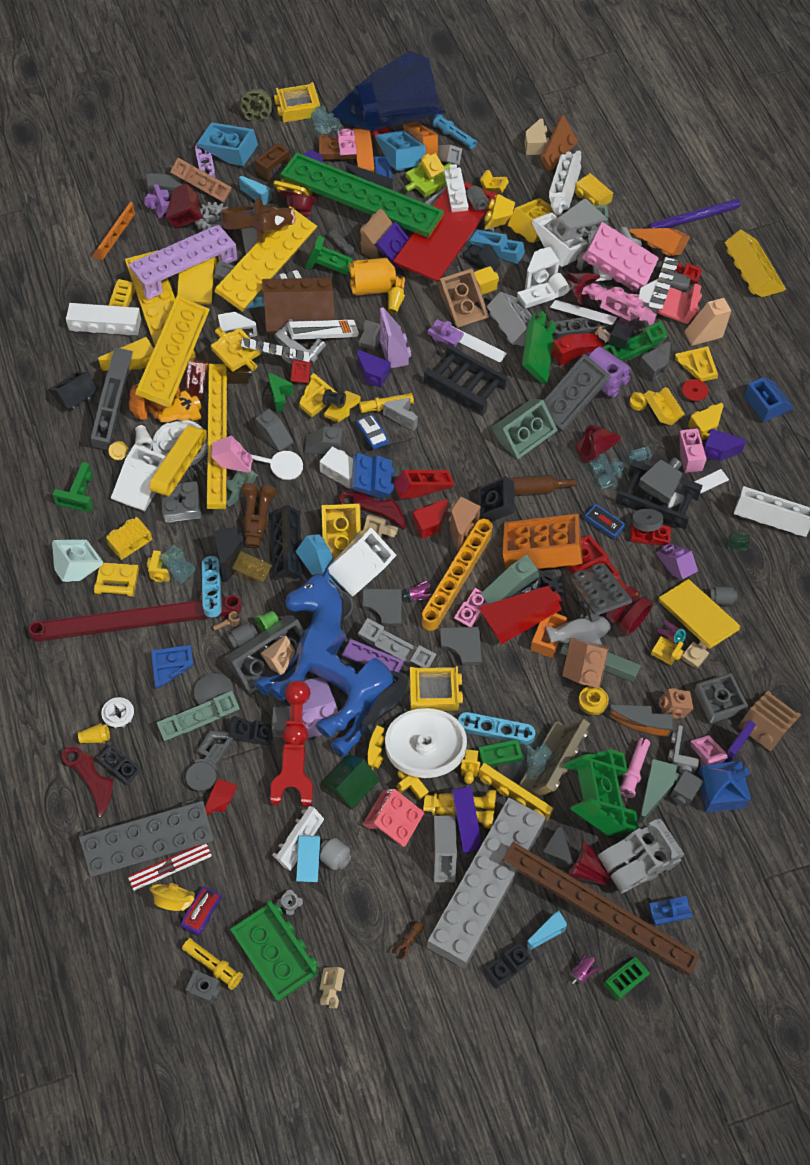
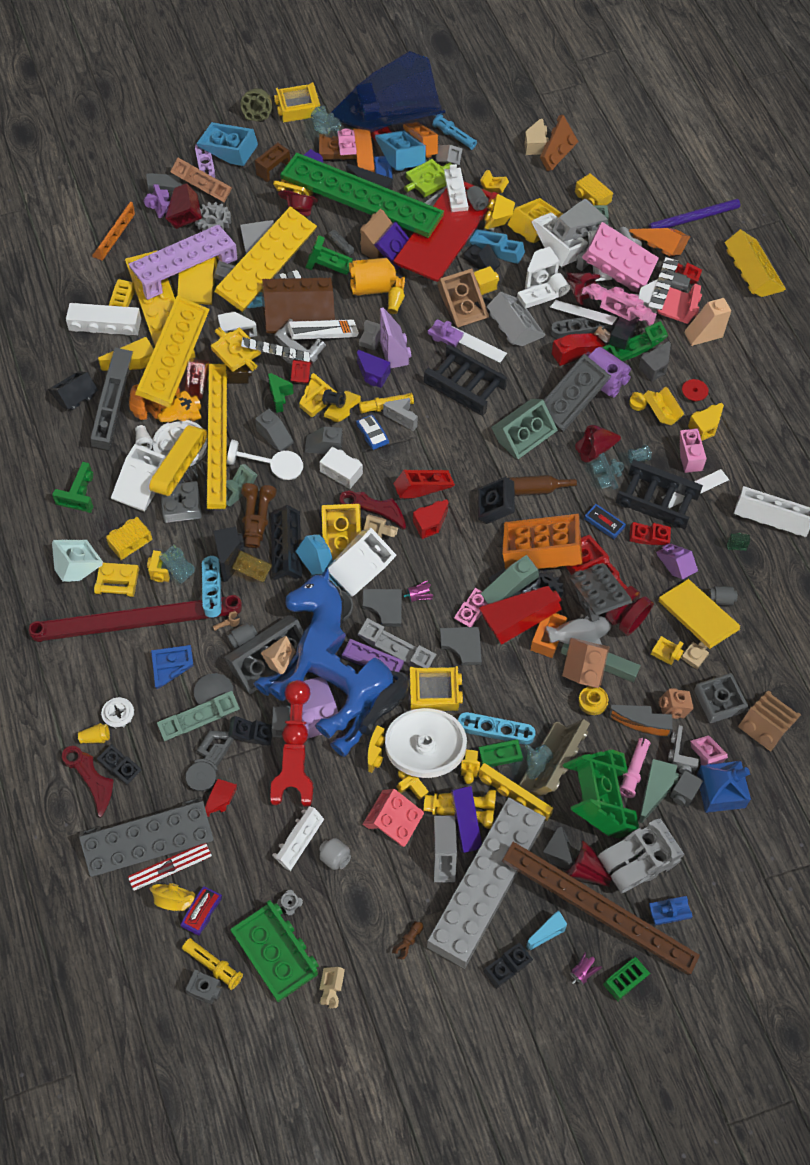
(118, 450): yellow tile -> none
(231, 455): bright pink slope -> none
(255, 190): medium azure slope -> none
(261, 217): reddish brown animal -> none
(266, 621): bright green piece -> none
(308, 858): medium azure slope -> none
(351, 781): dark green slope -> none
(372, 475): blue plate -> none
(431, 165): yellow bracket -> none
(454, 581): light orange beam -> none
(462, 520): nougat slope -> none
(538, 347): green tile -> none
(565, 181): white hinge -> none
(647, 520): dark grey piece -> none
(662, 480): dark grey torso -> none
(675, 635): flat silver piece -> none
(698, 363): yellow wing -> none
(723, 445): dark purple slope -> none
(740, 741): dark purple tile -> none
(767, 399): blue slope -> none

